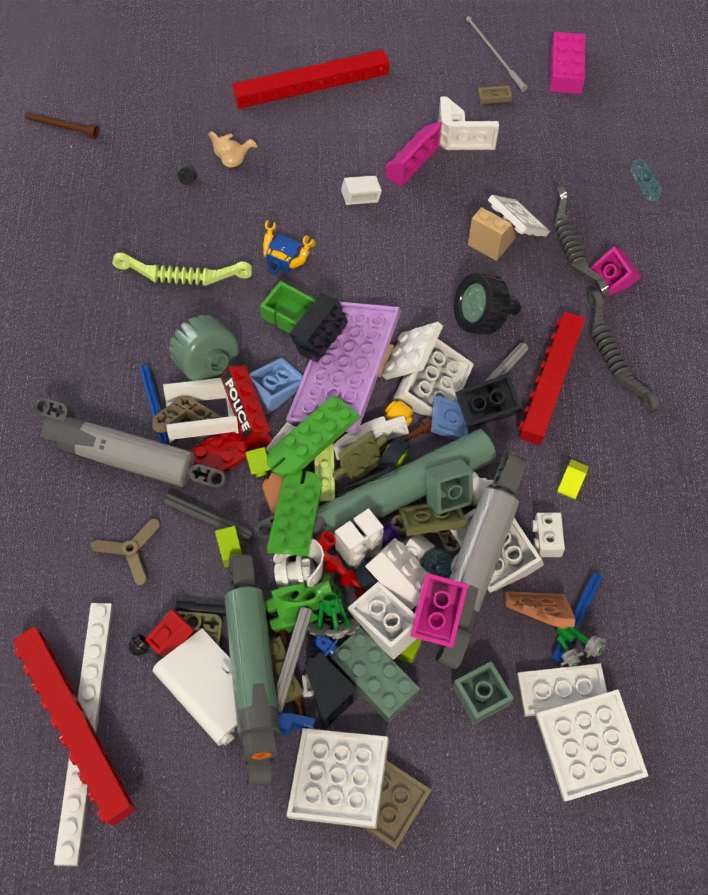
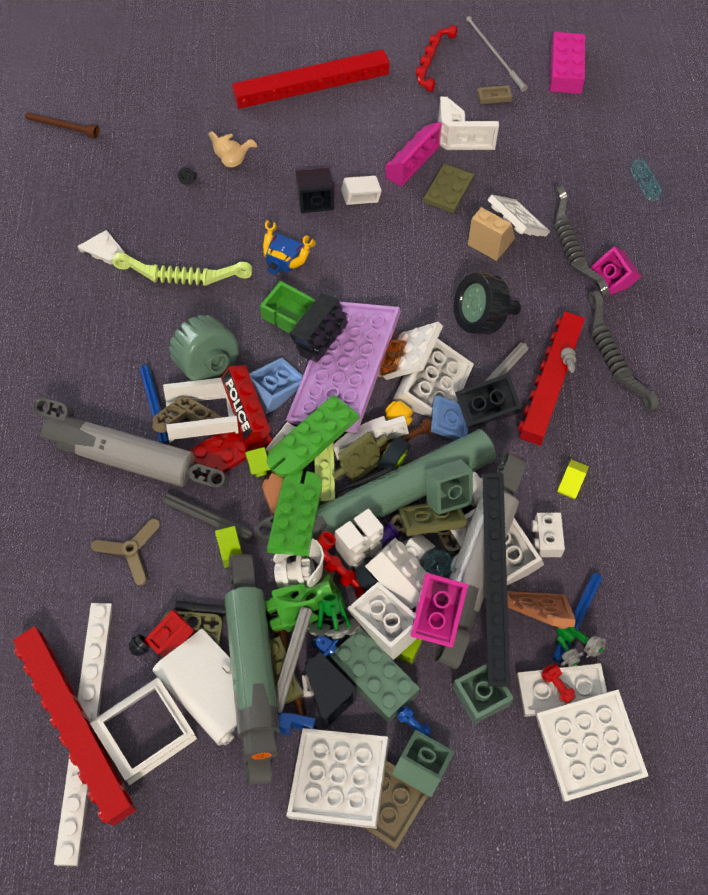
(101, 247): none -> white wing
(129, 774): none -> white piece
(315, 190): none -> black slope
(392, 356): none -> clear orange slope
(405, 715): none -> blue bar
(423, 763): none -> sand green brick
(430, 51): none -> red bar
(448, 188): none -> olive plate
(495, 580): none -> black plate
(552, 674): none -> red bar
(569, 358): none -> light grey bar

